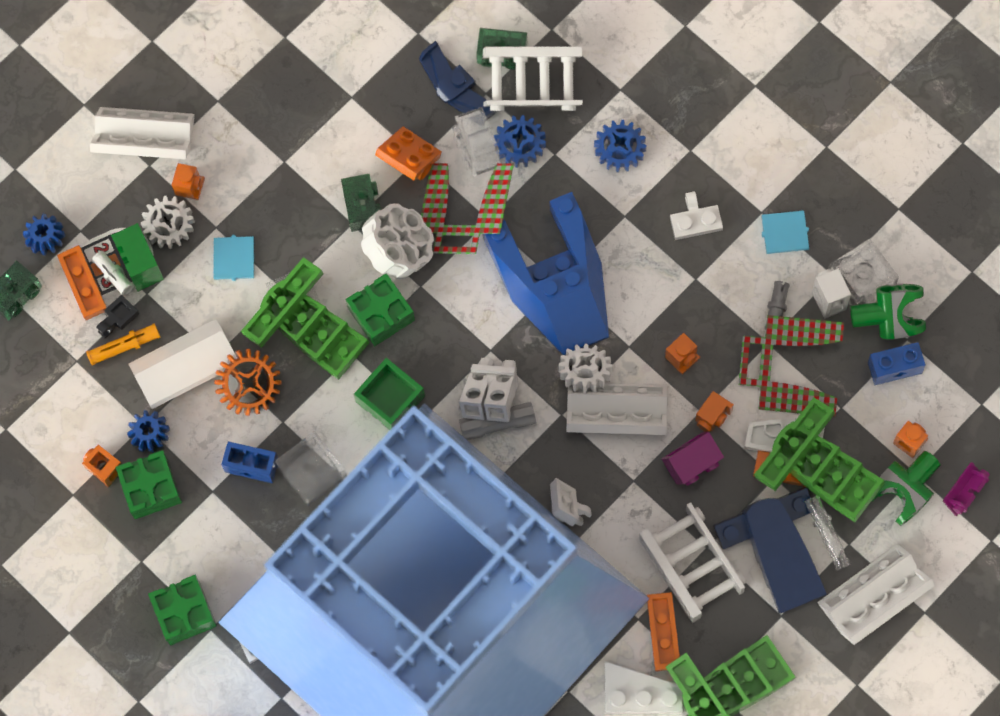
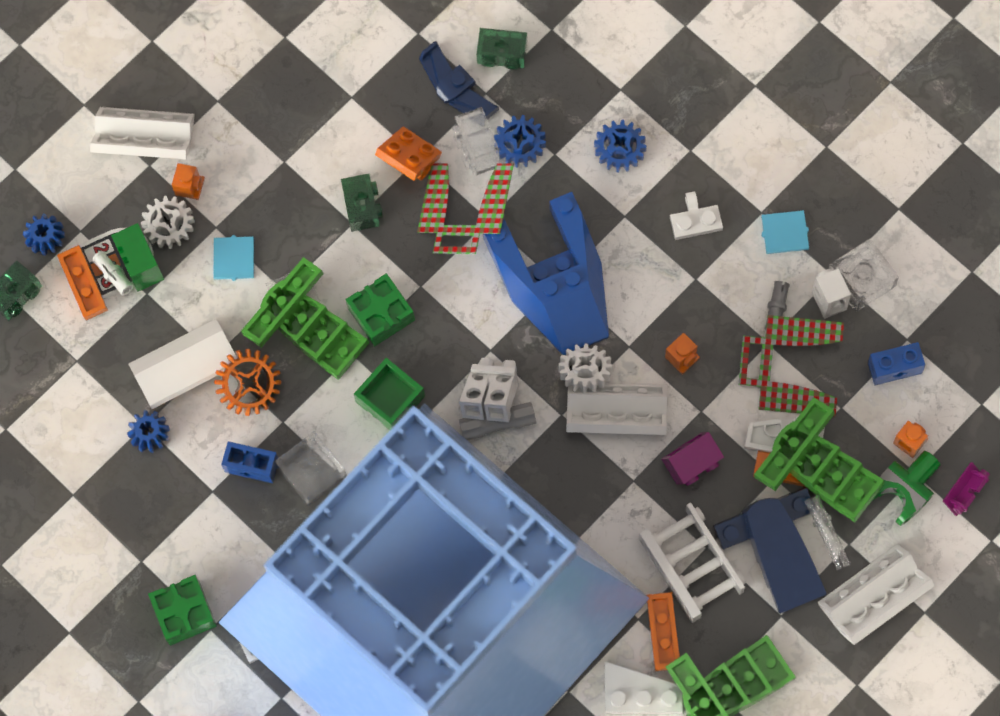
(99, 455): orange brick -> none
(118, 314): black plate -> none
(123, 344): light orange pin -> none
(148, 485): green piece -> none
(397, 241): white connector -> none
(520, 57): white fence -> none
(565, 504): white plate -> none
(713, 412): orange brick -> none
(888, 311): green connector -> none

